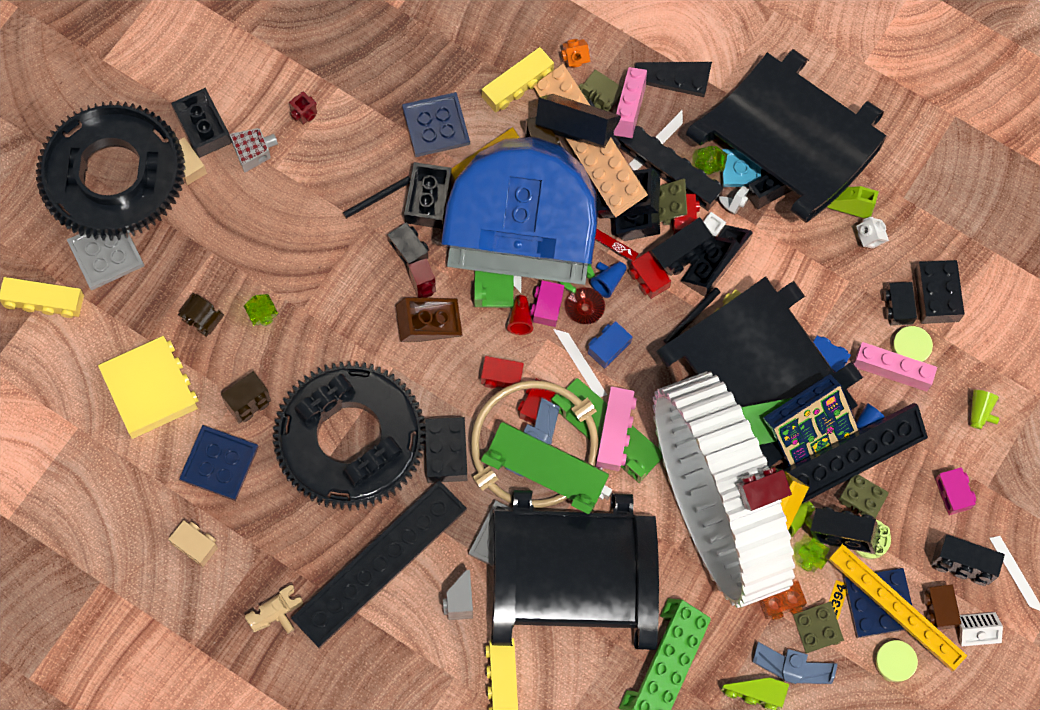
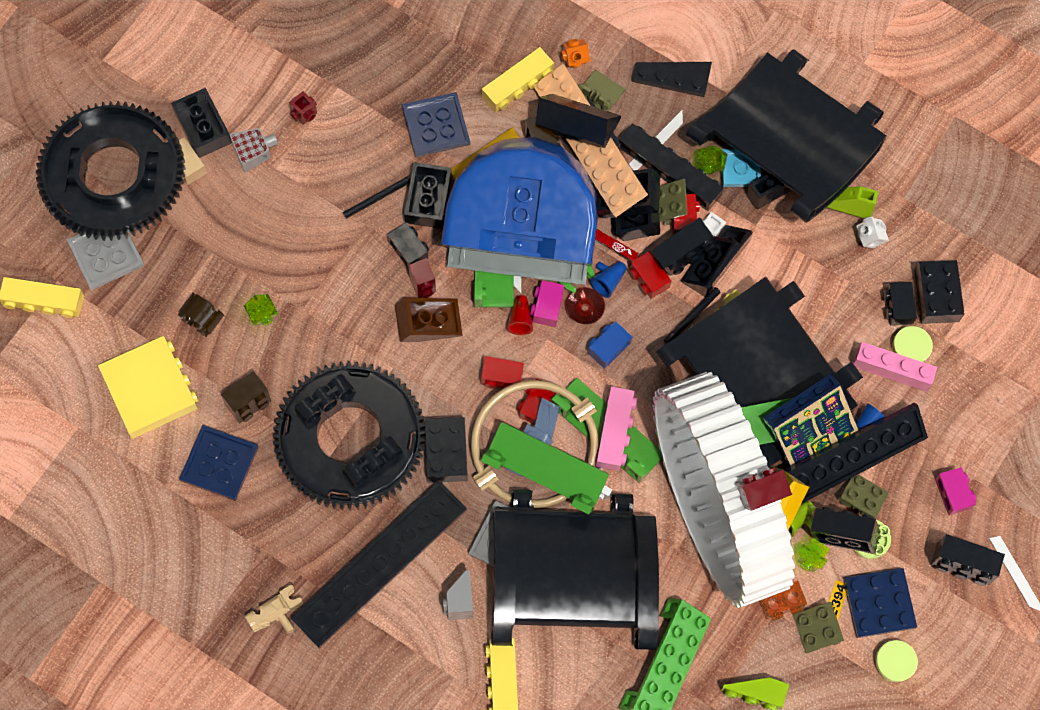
(193, 543): tan brick -> none
(581, 363): white sticker -> none
(630, 102): bright pink brick -> none
(739, 200): white plate -> none
(794, 666): sand blue plate -> none
(835, 356): blue brick -> none
(897, 608): yellow plate -> none
(942, 607): reddish brown brick -> none
(980, 629): white panel -> none
(982, 406): lime piece -> none

